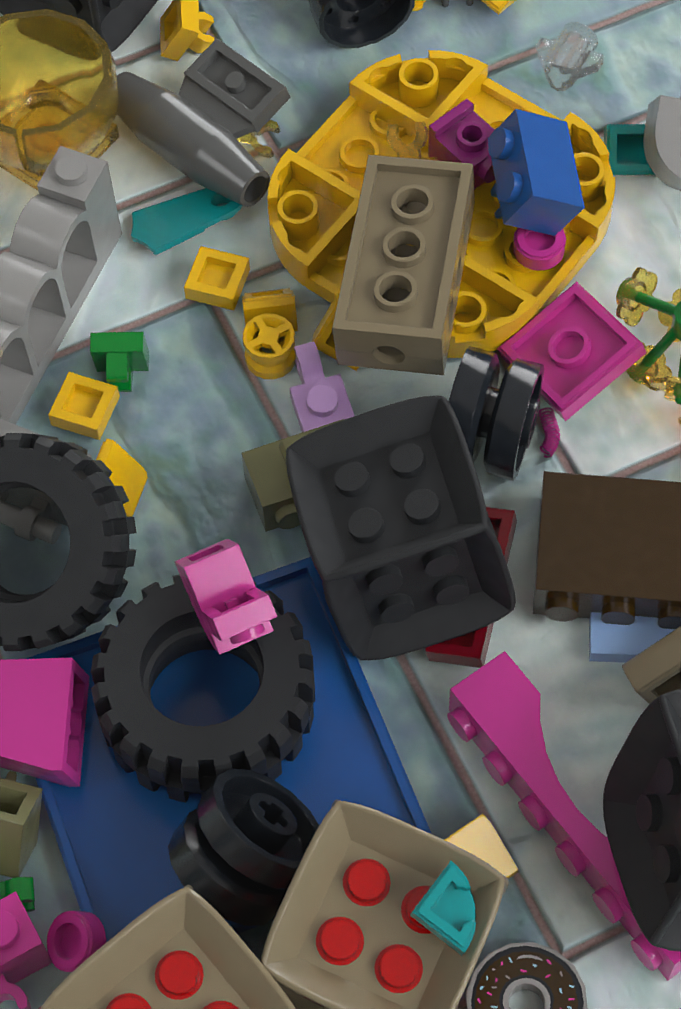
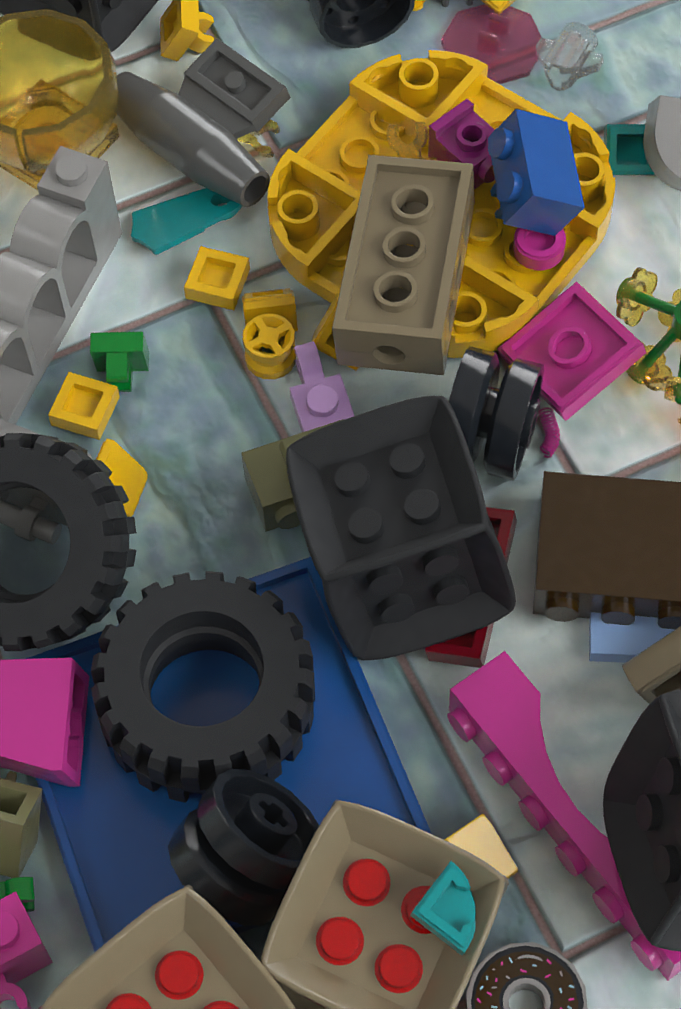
(74, 939): dark pink tile -> none
(225, 596): dark pink brick -> none
(501, 41): none -> clear pink piece

